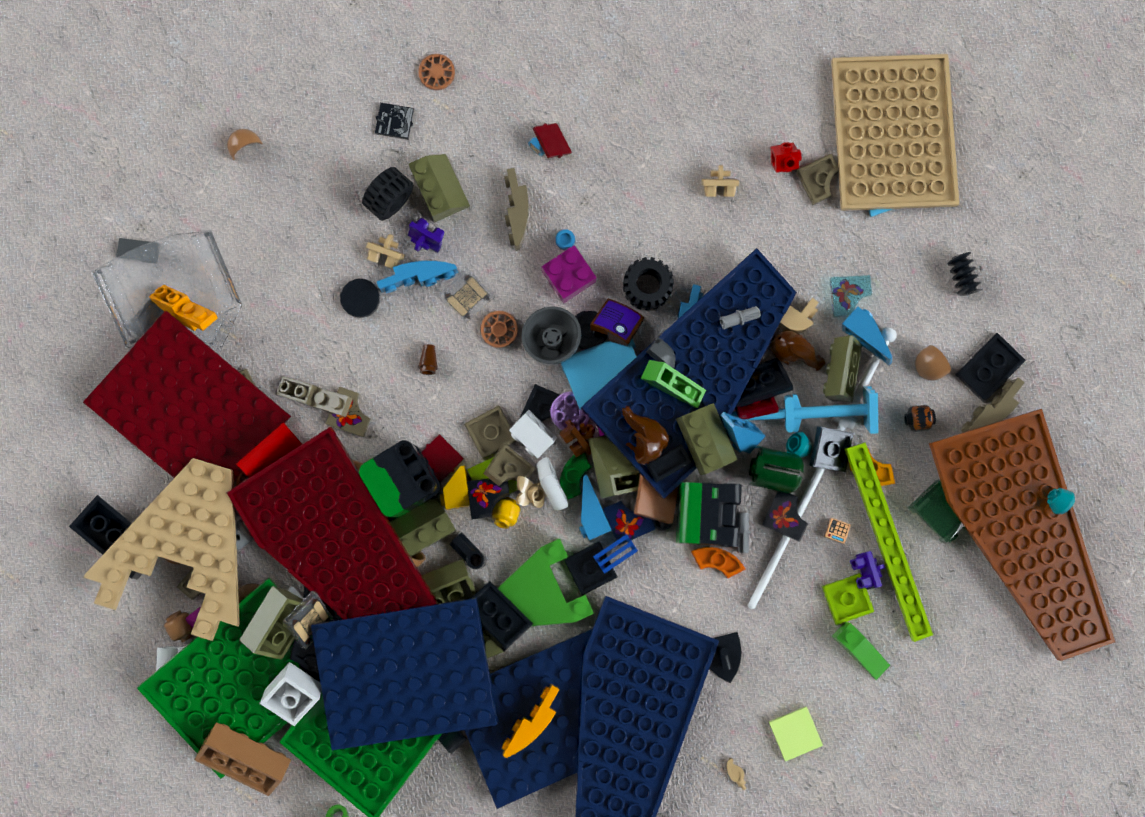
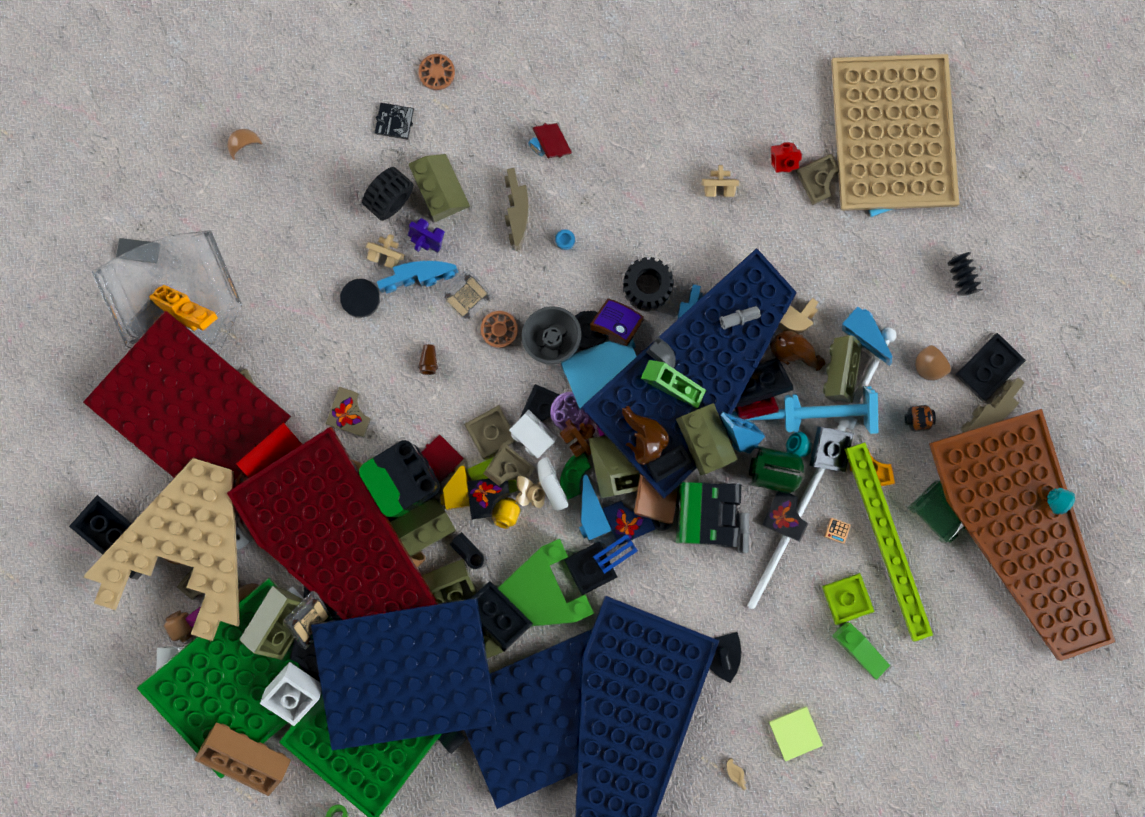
(314, 396): dark tan slope -> none
(528, 730): light orange slope -> none
(568, 274): magenta brick -> none
(719, 559): orange tile -> none
(847, 293): clear light blue tile -> none
(869, 569): dark purple hips -> none

